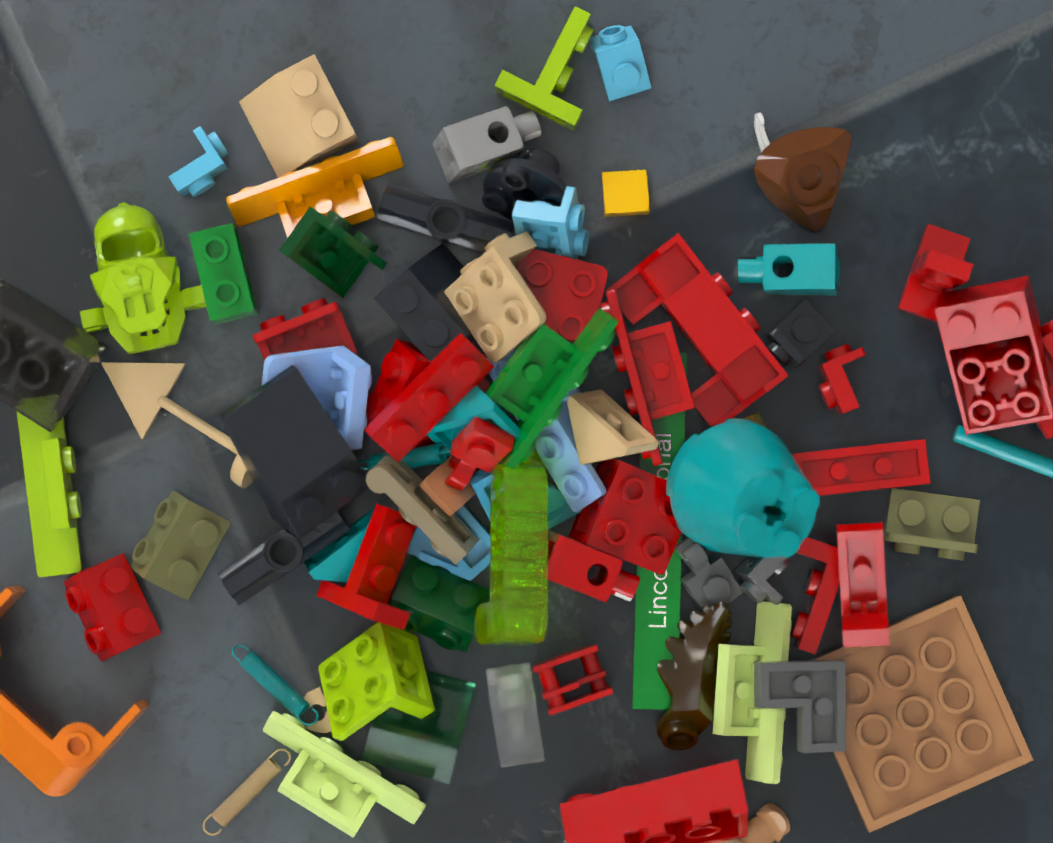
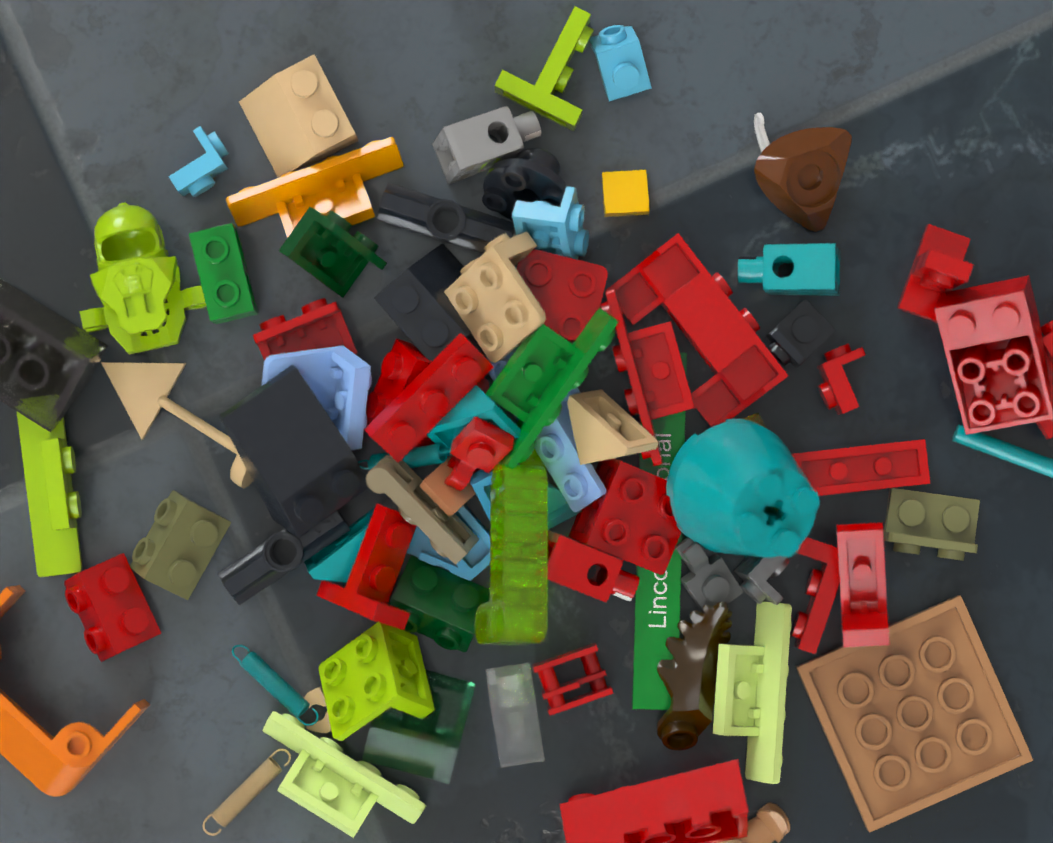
(815, 690): dark grey plate -> none

